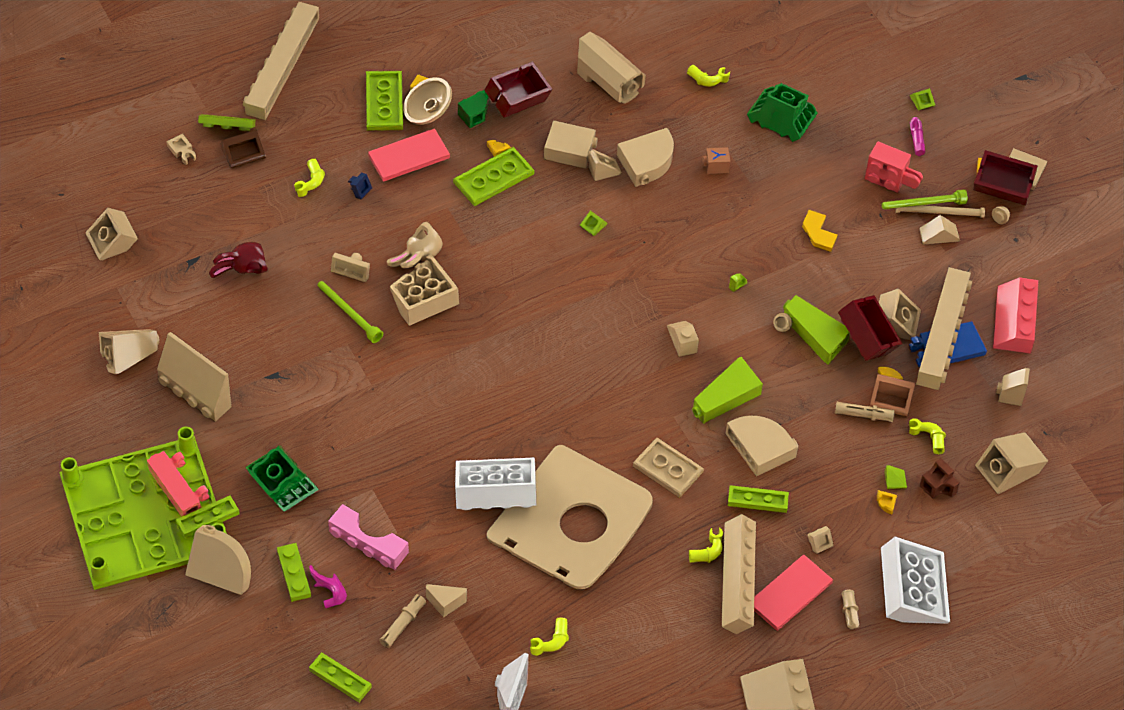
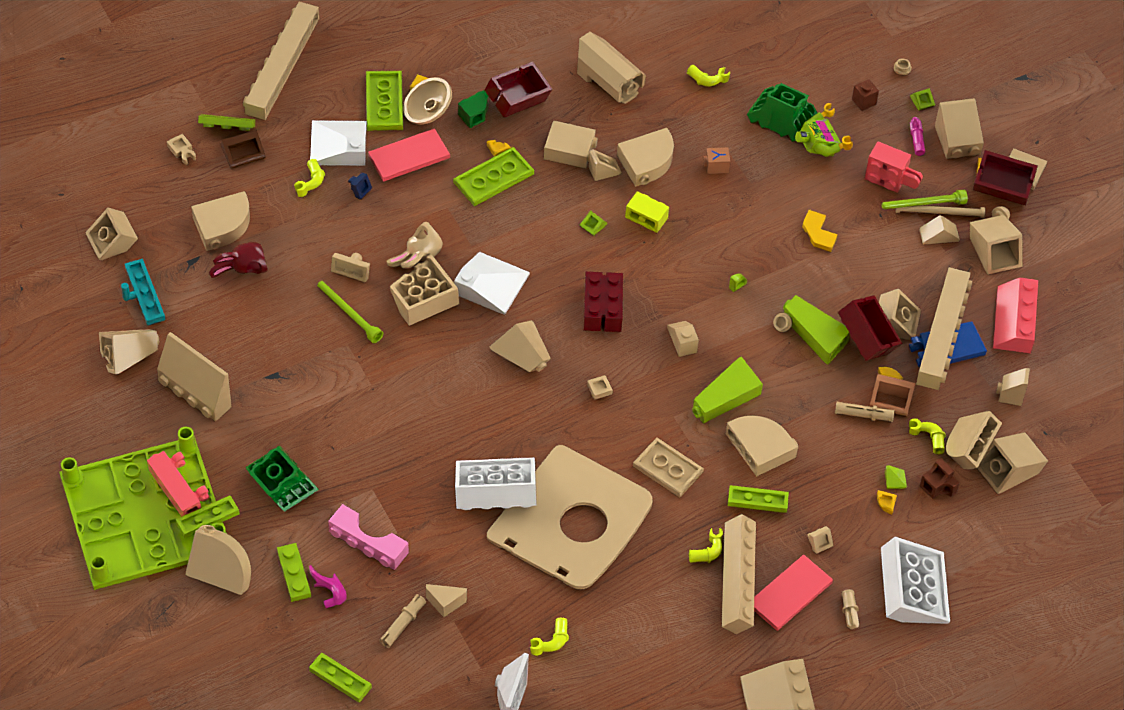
(143, 291): none -> teal plate
(222, 220): none -> tan brick
(339, 142): none -> white slope
(490, 282): none -> white slope
(523, 347): none -> tan slope
(599, 387): none -> tan plate
(603, 299): none -> dark red piece
(647, 212): none -> neon yellow brick
(820, 136): none -> lime torso
(865, 95): none -> copper brick
(902, 67): none -> tan plate
(959, 128): none -> tan slope
(972, 438): none -> tan brick
(997, 243): none -> tan slope

